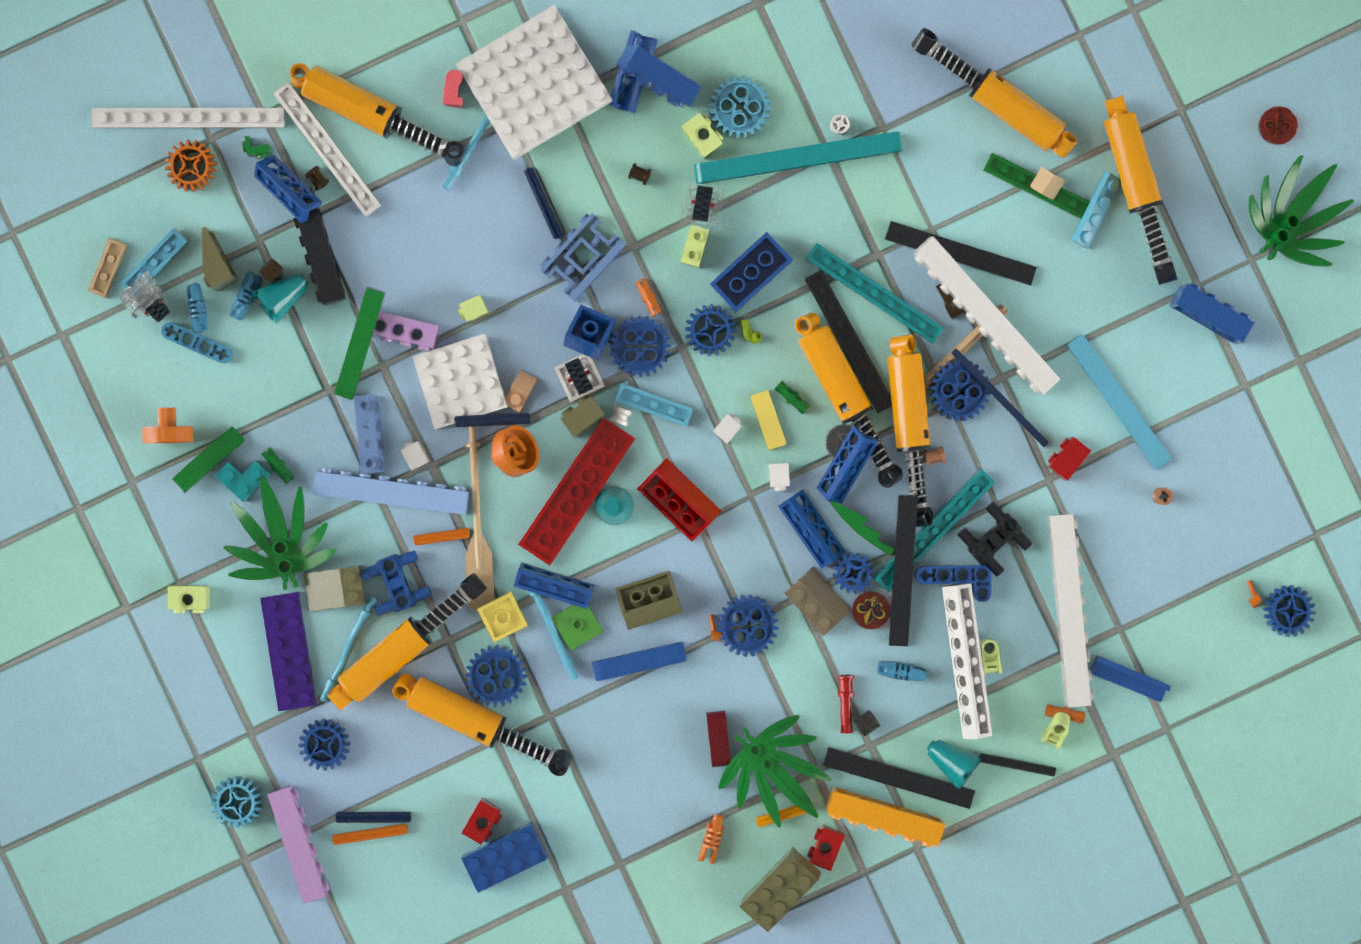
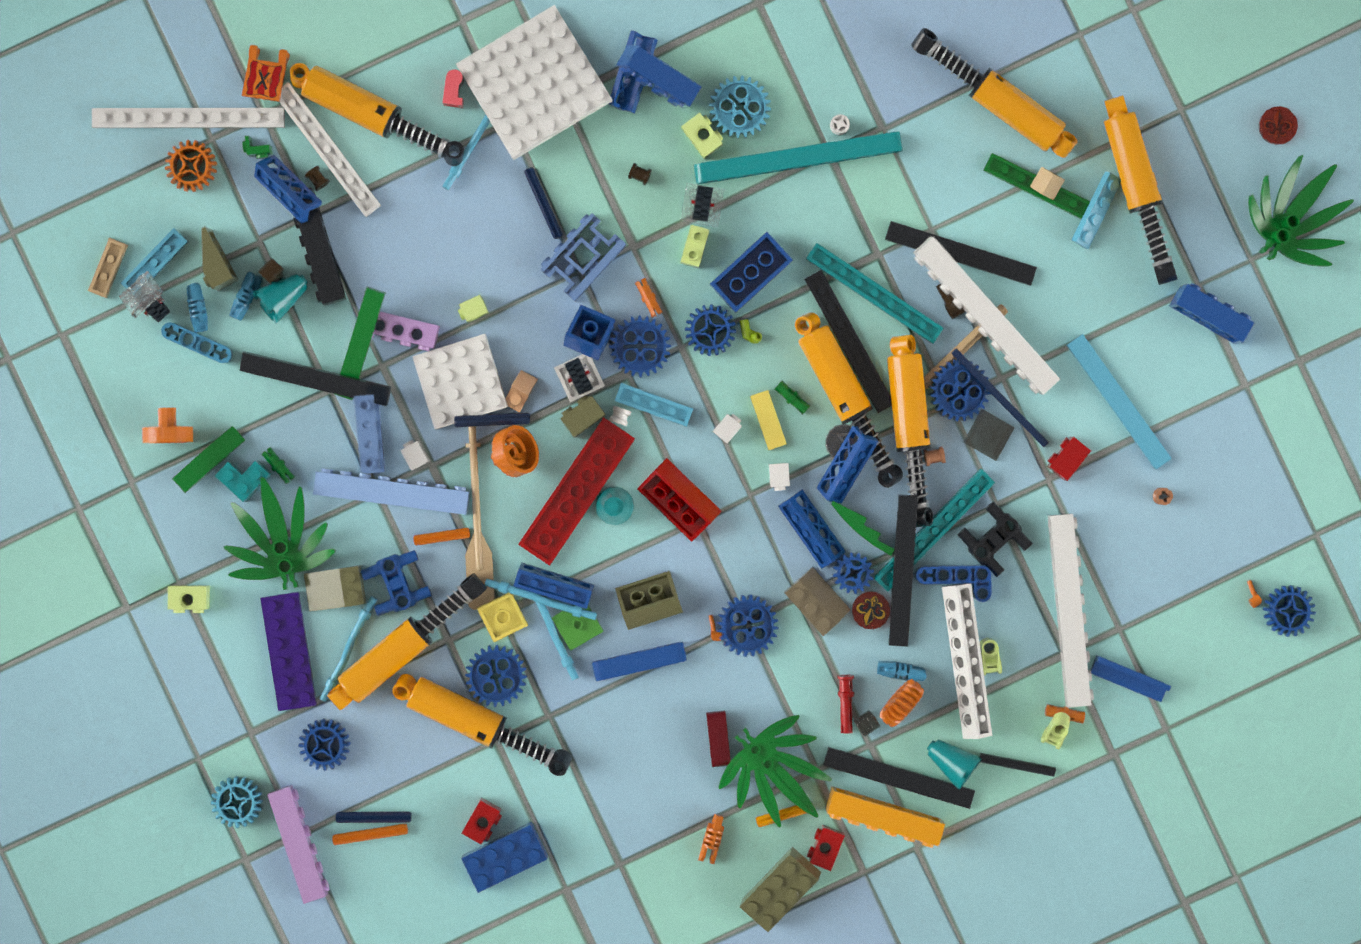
(264, 78): none -> flag
(313, 377): none -> black tile
(505, 588): none -> medium azure bar
(901, 703): none -> orange gear
(988, 434): none -> clear smoke tile

